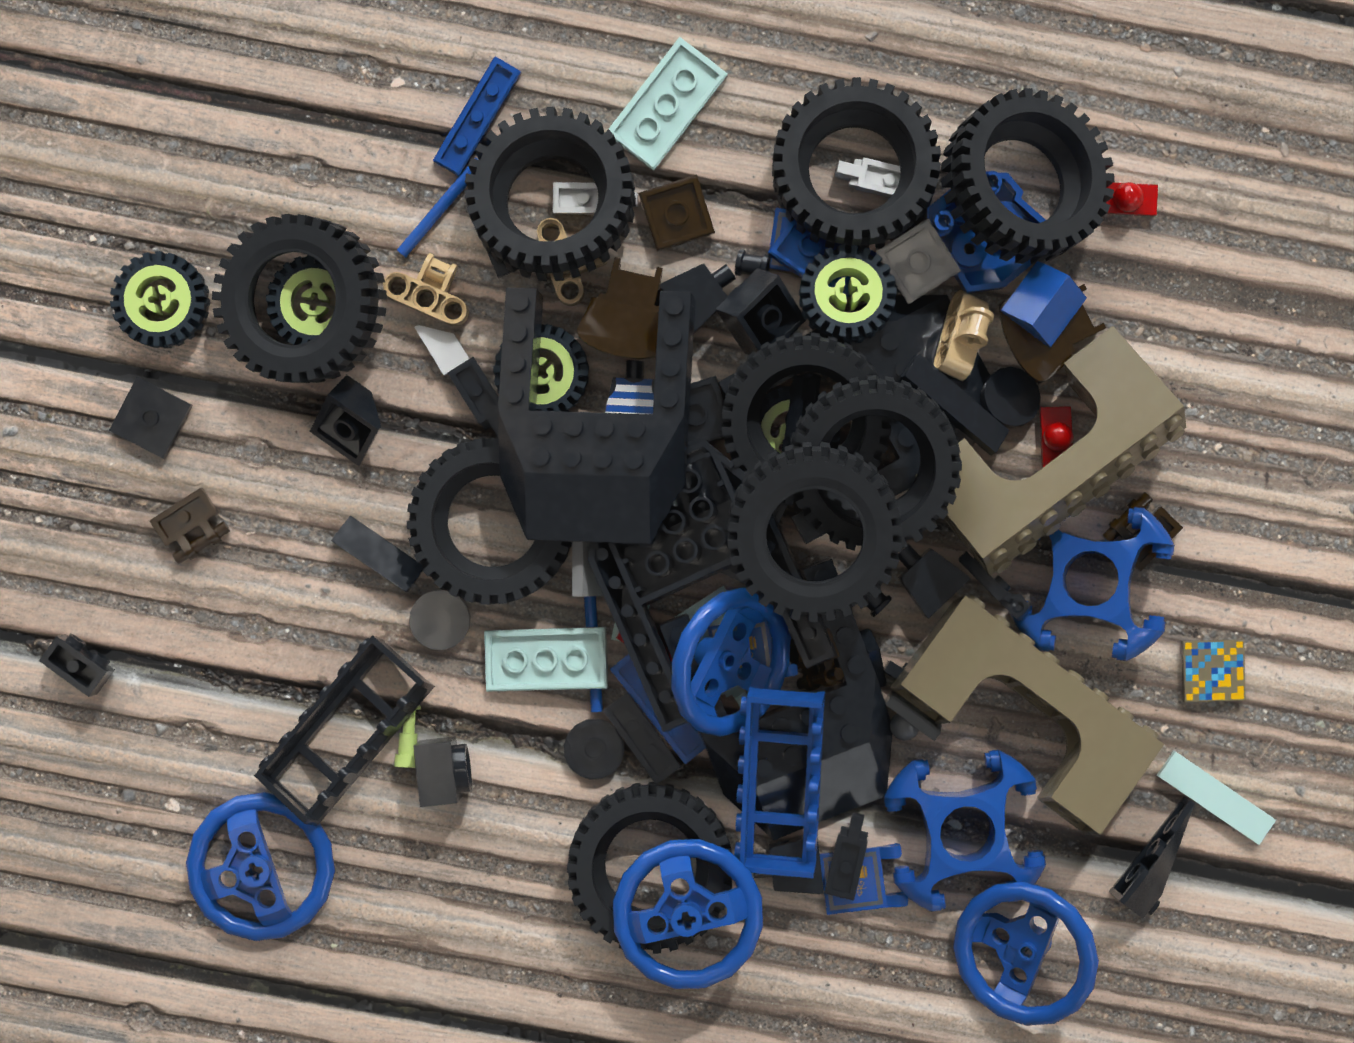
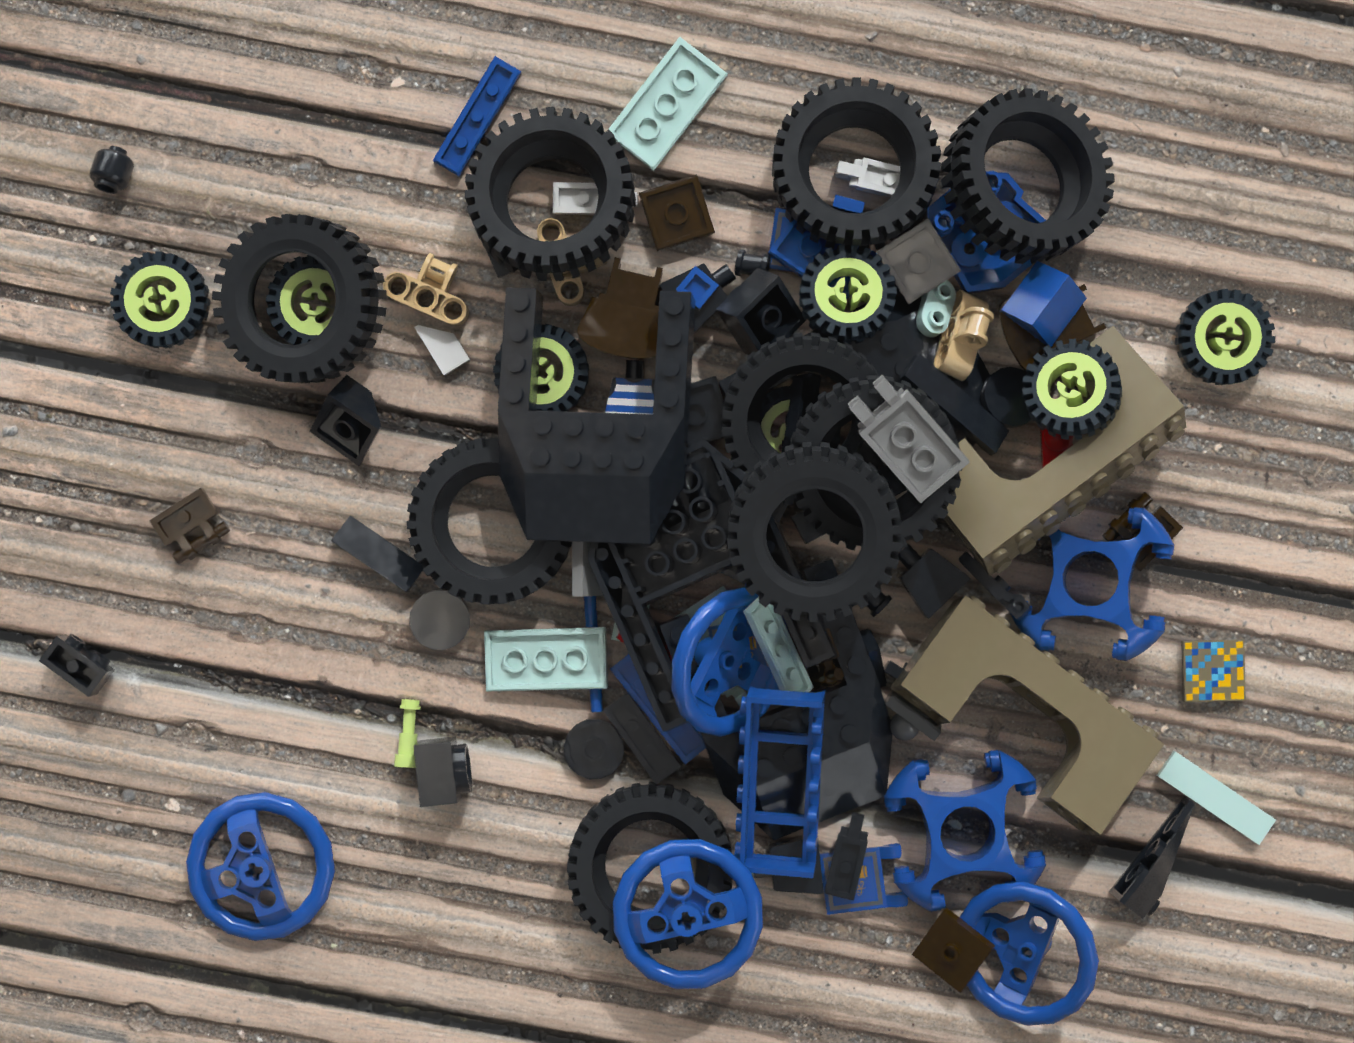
(111, 169): none -> black head
(150, 417): black plate -> none
(313, 719): black window -> none
(434, 214): blue bar -> none
(477, 393): black hinge -> none
(699, 285): none -> blue tile
(778, 648): none -> light aqua tile
(847, 204): none -> blue tile
(908, 440): none -> light grey tile
(936, 305): none -> light aqua plate
(953, 950): none -> dark brown plate
(1075, 365): none -> wheel
(1133, 199): red tile -> none
(1228, 307): none -> wheel

